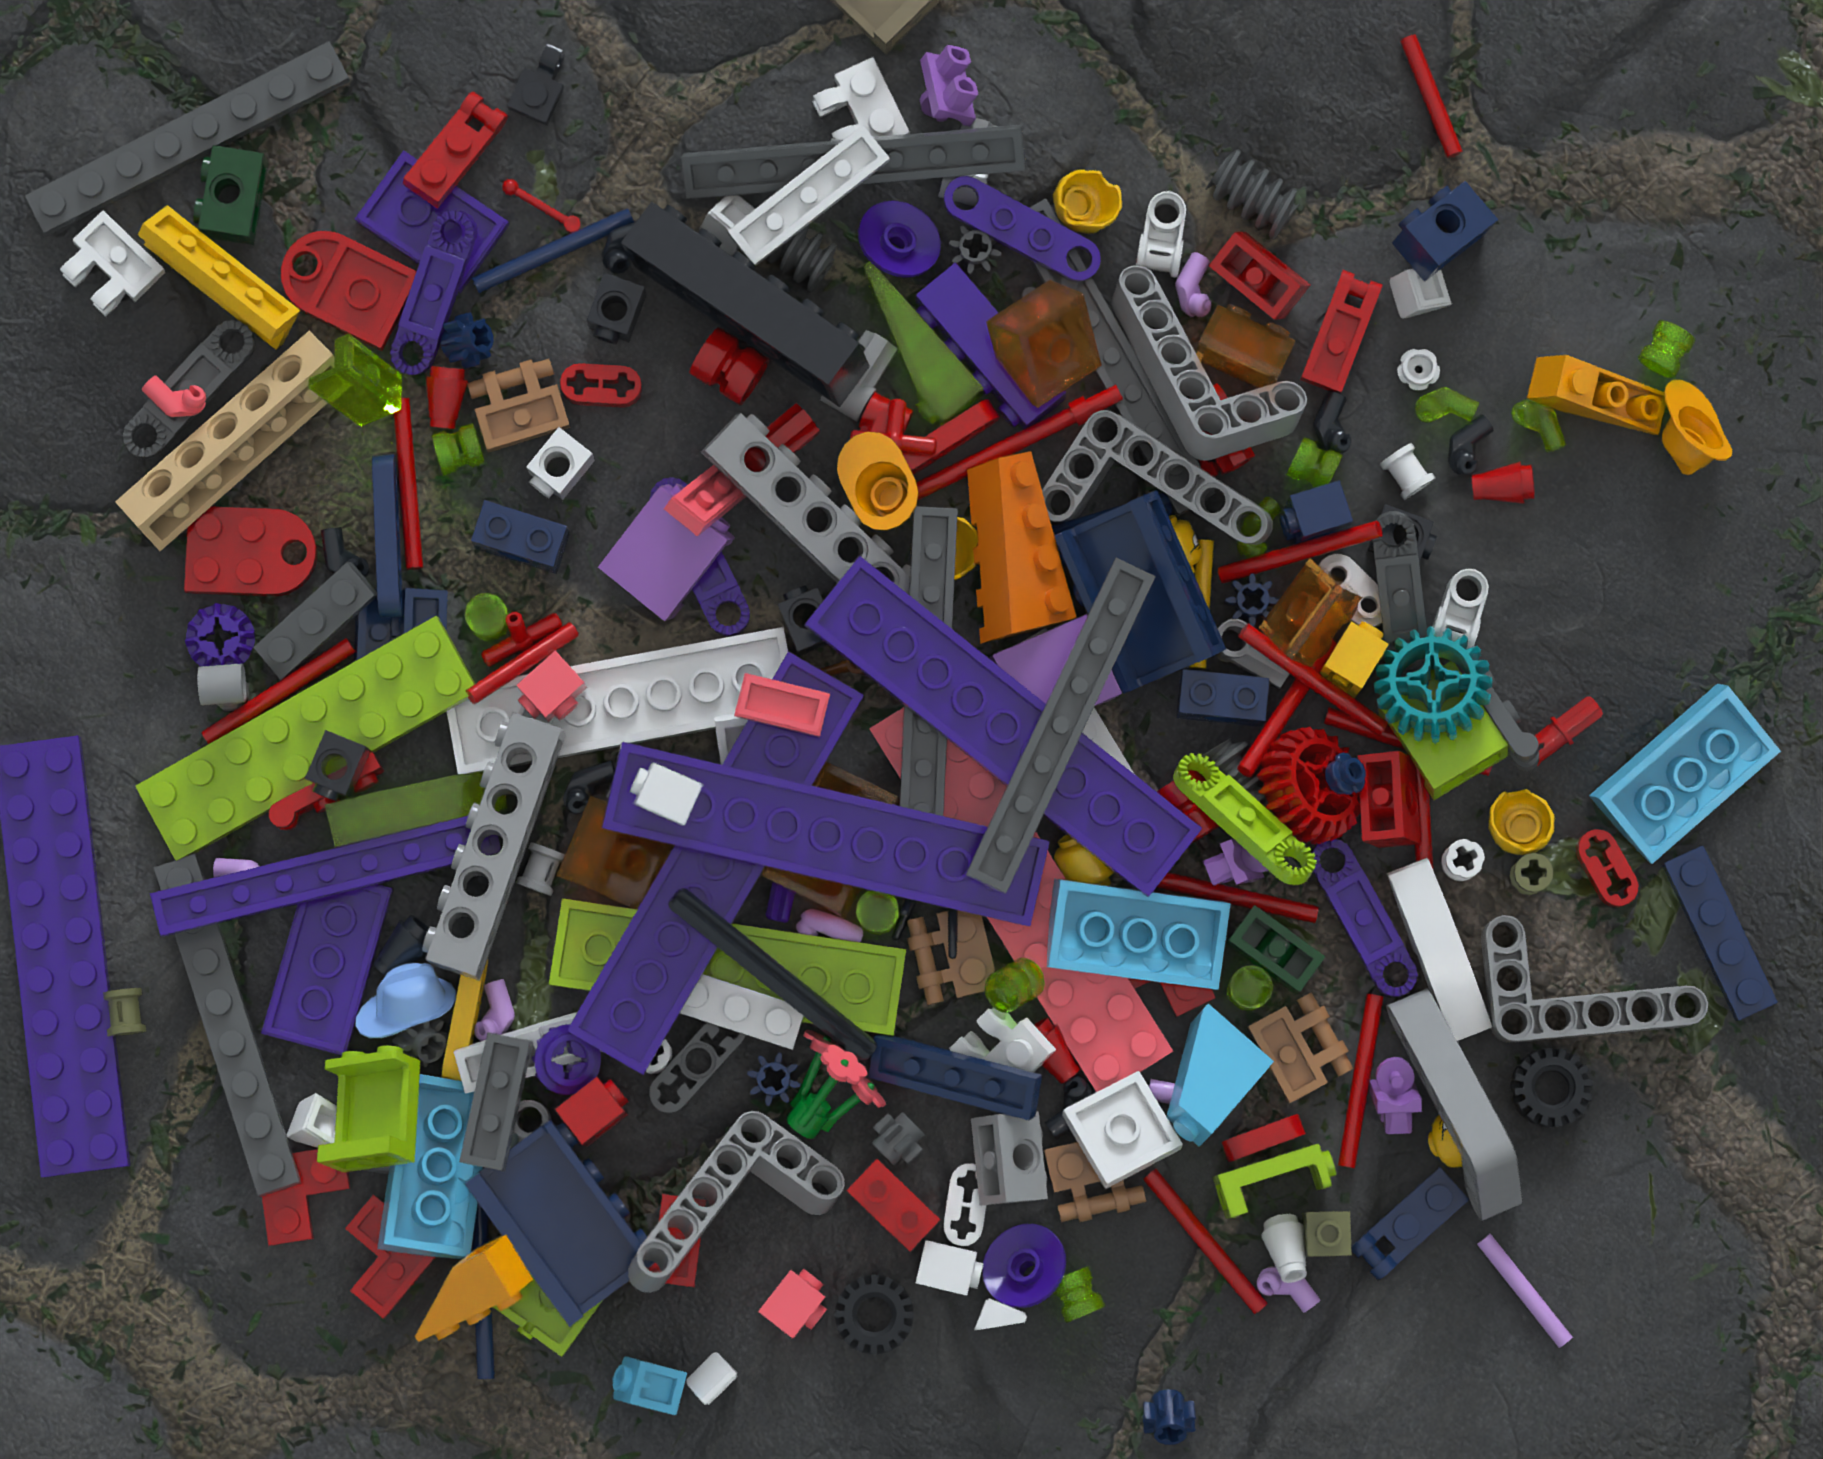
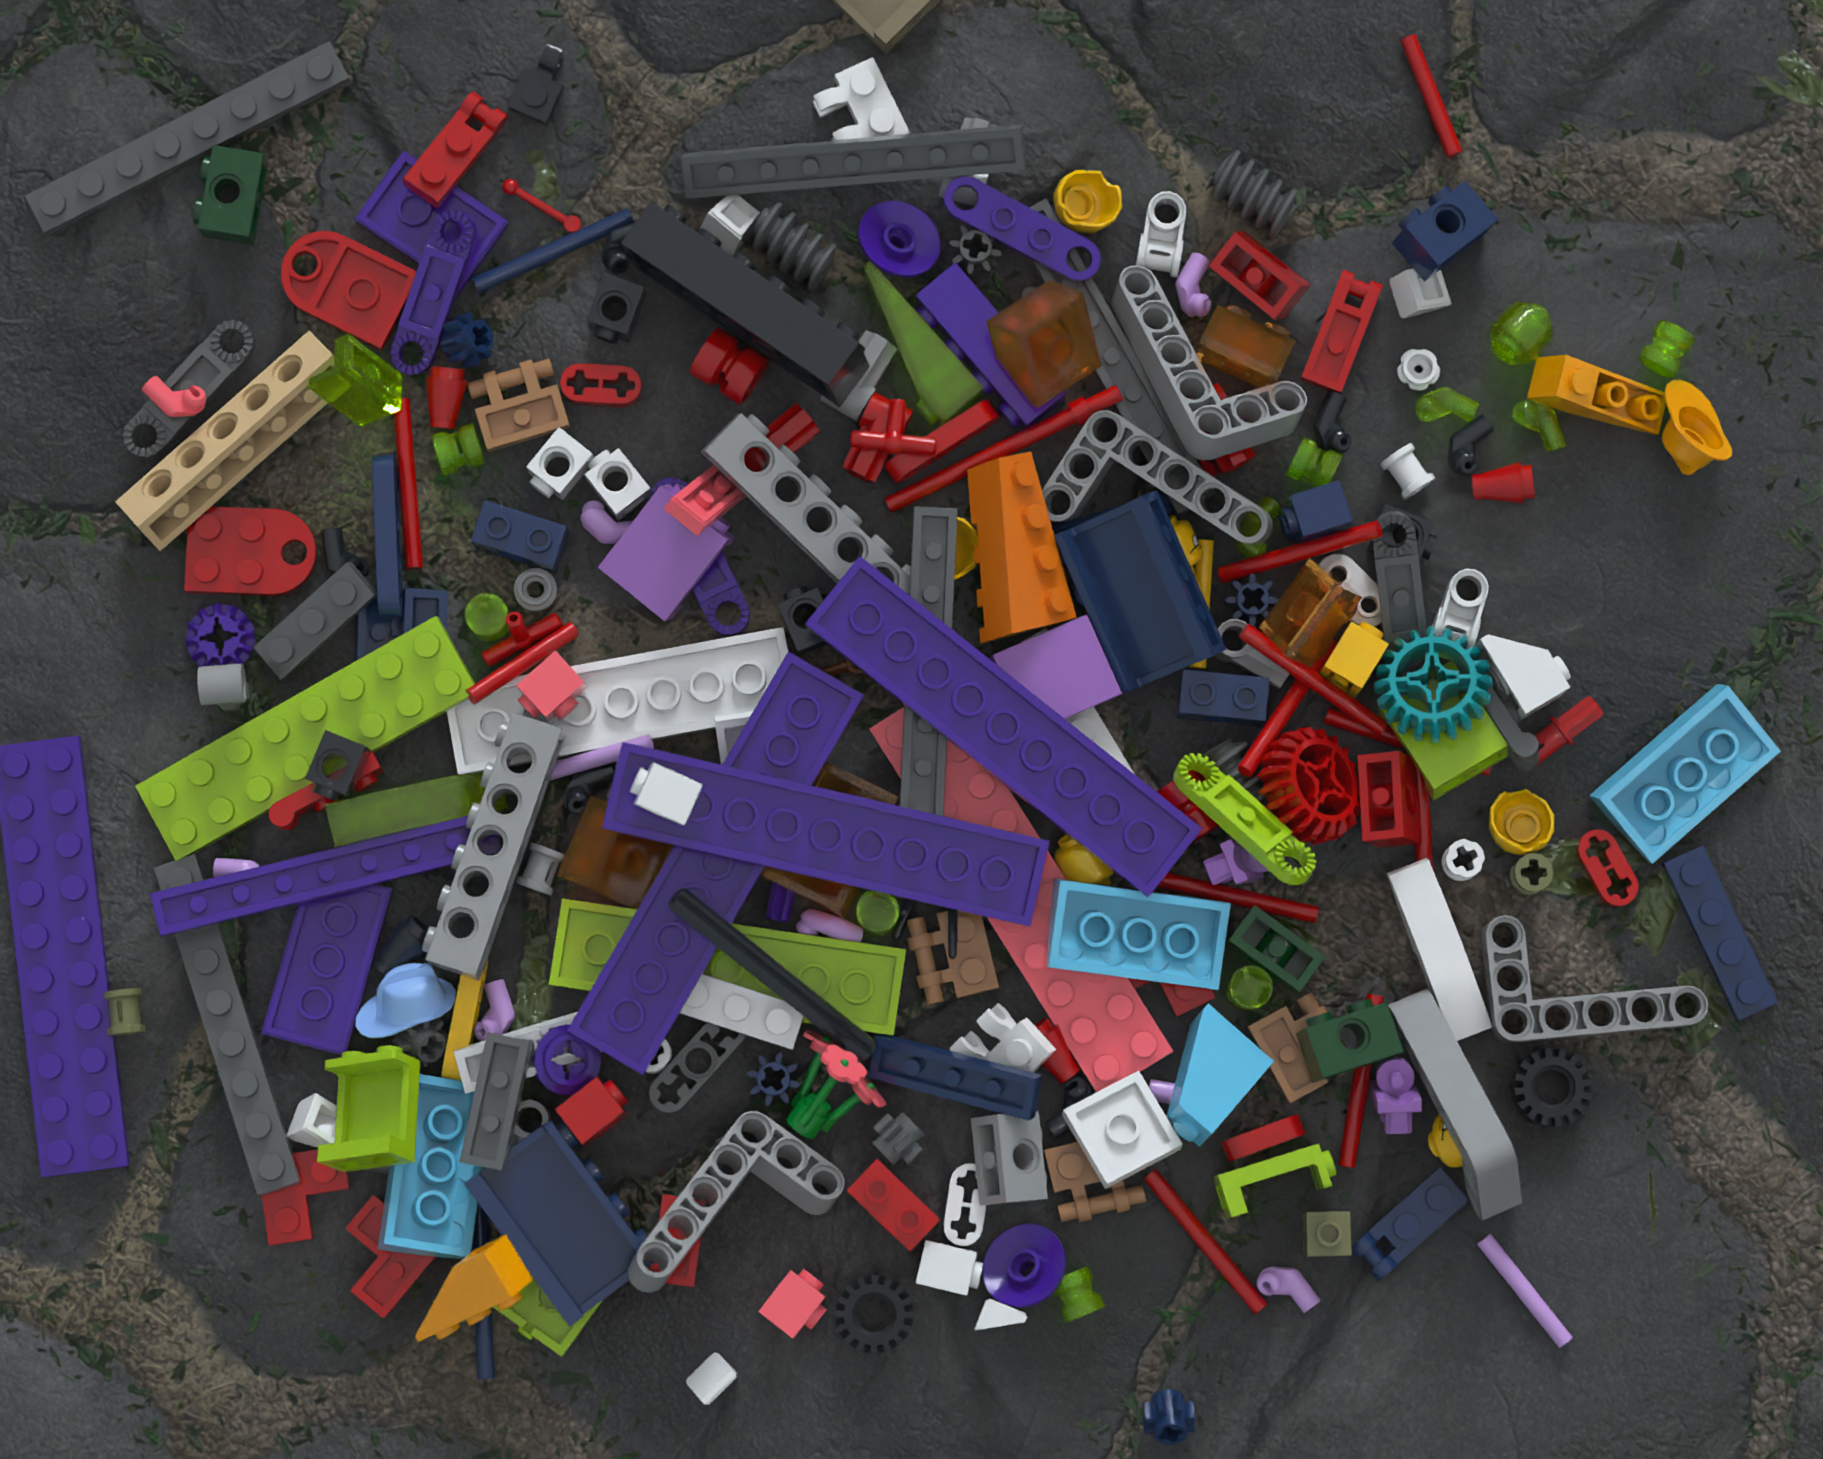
(118, 256): white plate -> none
(219, 276): yellow fence -> none
(279, 691): red bar -> none
(531, 576): none -> light grey plate
(595, 758): none -> lavender bar
(600, 524): none -> lavender arm
(620, 501): none -> white brick
(648, 1385): medium azure bracket -> none
(782, 705): coral tile -> none
(808, 195): white plate -> none
(877, 480): light orange piece -> none
(948, 89): medium lavender hips -> none
(1014, 985): clear neon green wheel -> none
(1060, 725): dark grey plate -> none
(1286, 1246): white cone -> none
(1329, 1057): none -> dark green brick
(1345, 774): dark blue plate -> none
(1364, 919): dark purple plate -> none
(1521, 333): none -> clear neon green head
(1524, 673): none -> white slope

